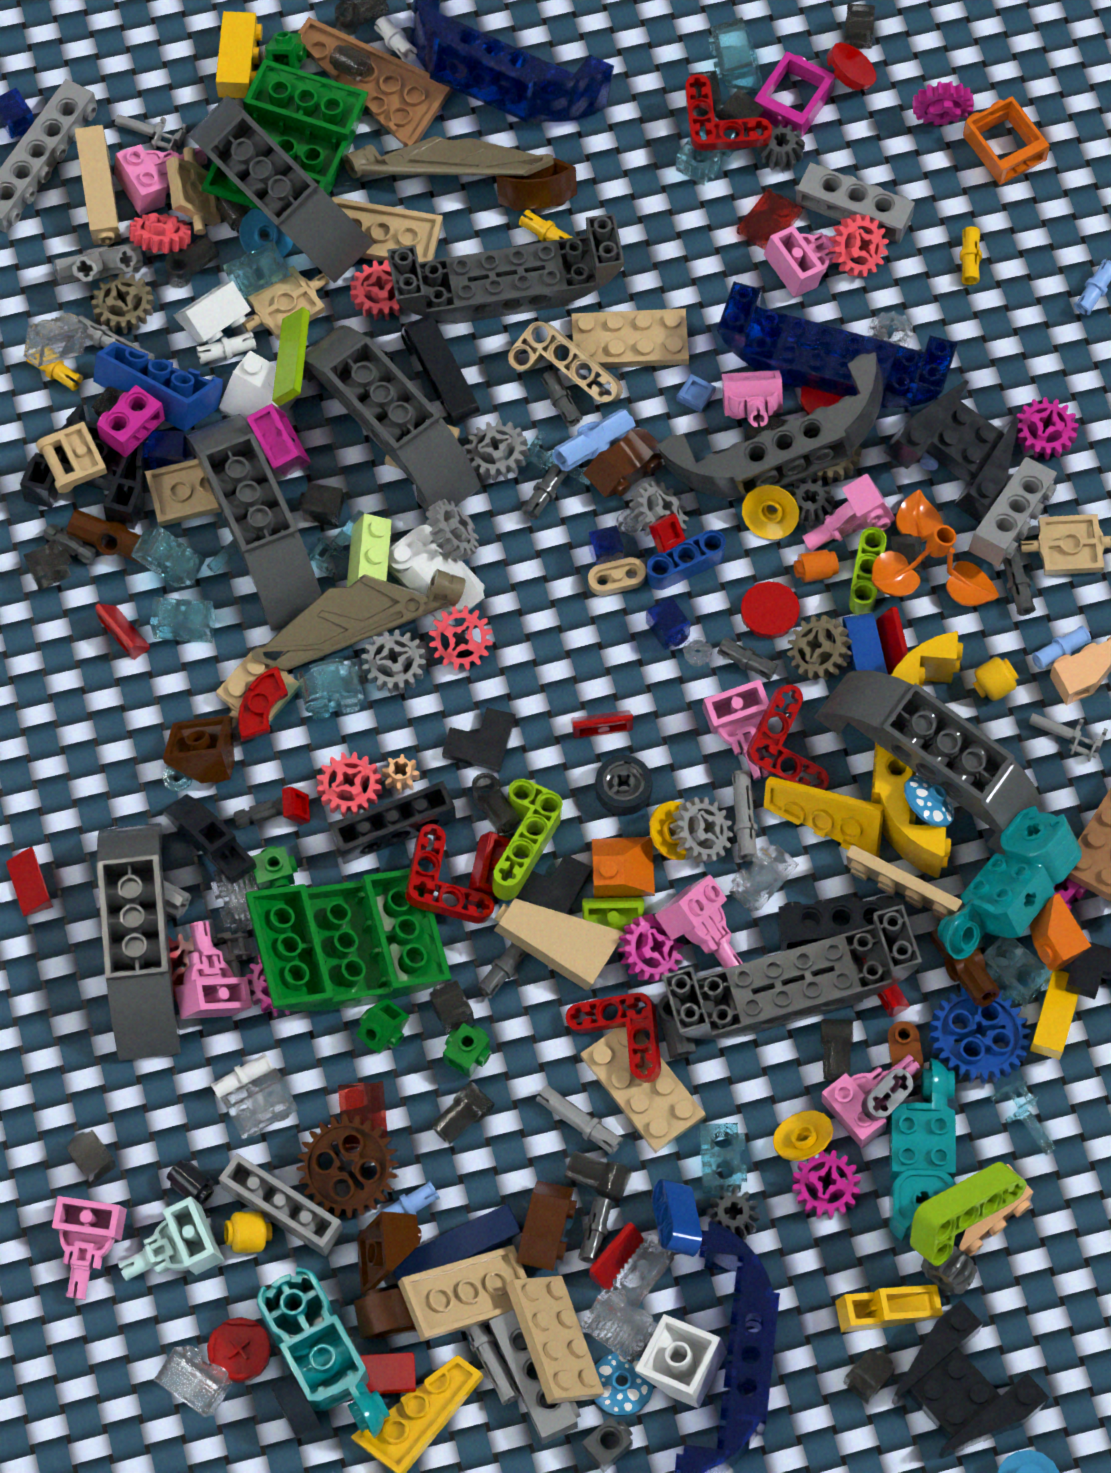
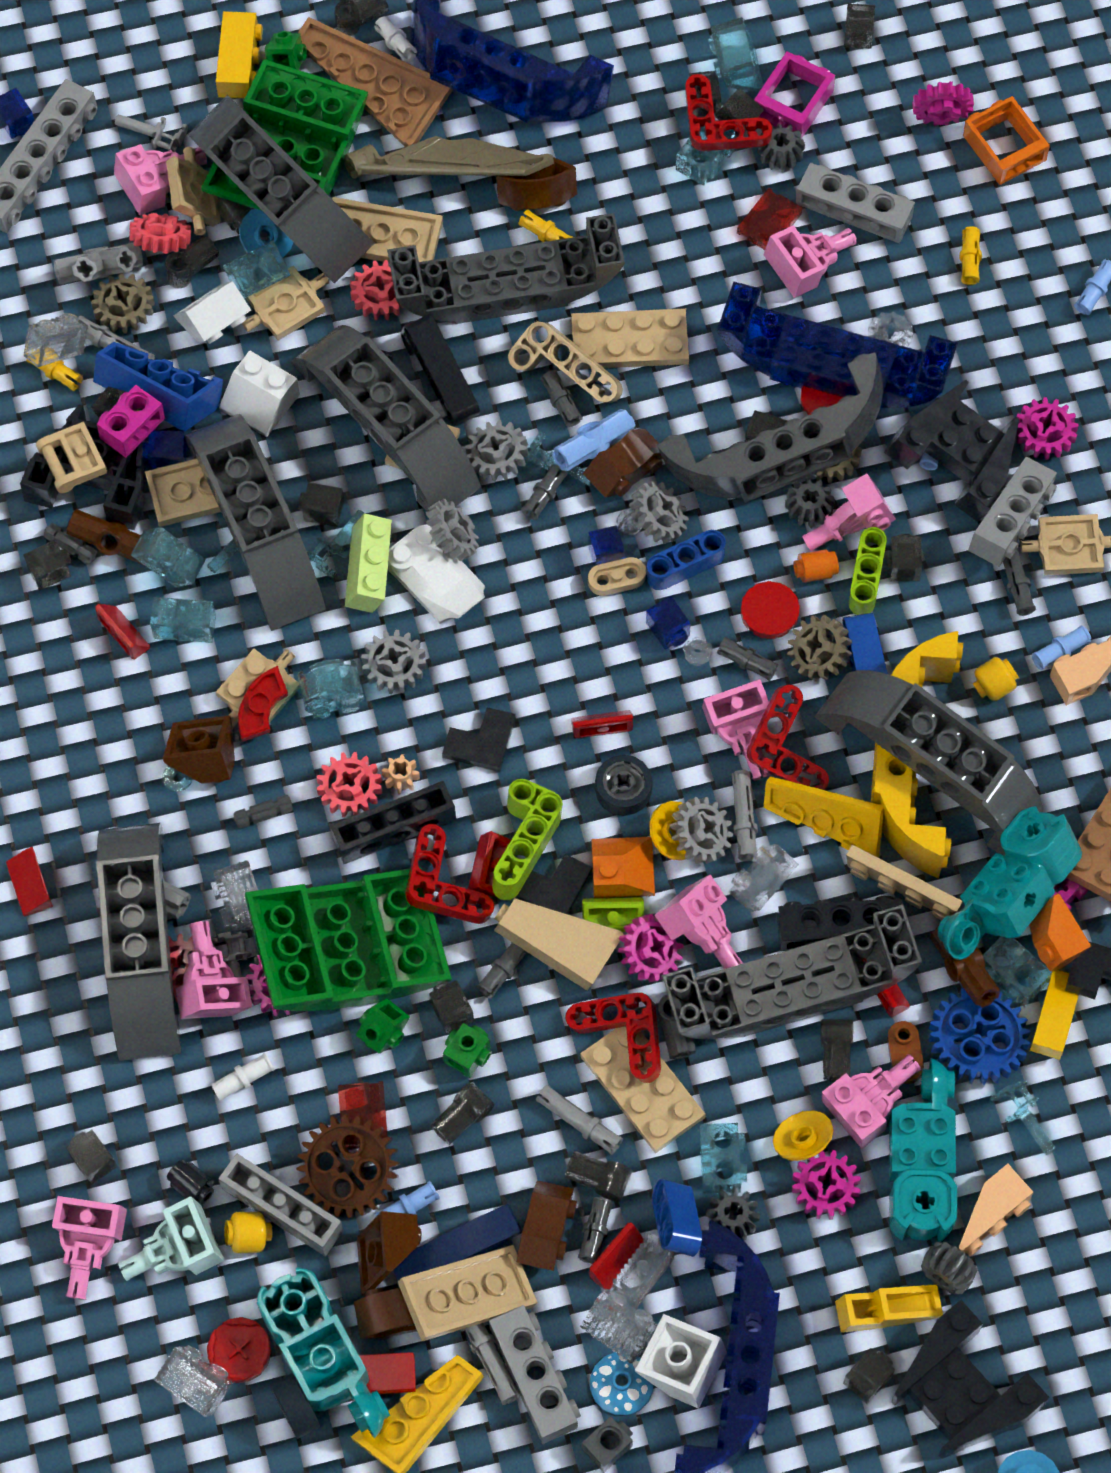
(98, 185): tan slope -> none
(210, 837): black slope -> none
(226, 348): white pin -> none
(259, 1104): clear brick -> none
(274, 868): green brick -> none
(275, 437): dark pink window -> none
(291, 356): lime tile -> none
(295, 805): red tile -> none
(350, 62): clear smoke brick -> none
(354, 614): dark tan wing -> none
(473, 645): coral gear -> none
(494, 804): clear smoke piece -> none
(554, 1339): tan plate -> none
(667, 532): red tile -> none
(696, 393): medium blue tile -> none
(752, 395): bright pink brick -> none
(762, 519): yellow dish -> none
(851, 66): red tile -> none
(860, 246): coral gear -> none
(881, 1090): beam -> none
(891, 638): red slope -> none
(894, 574): orange plant -> none
(929, 801): dark azure dish -> none
(961, 1207): lime beam -> none
(1069, 734): light grey piece -> none

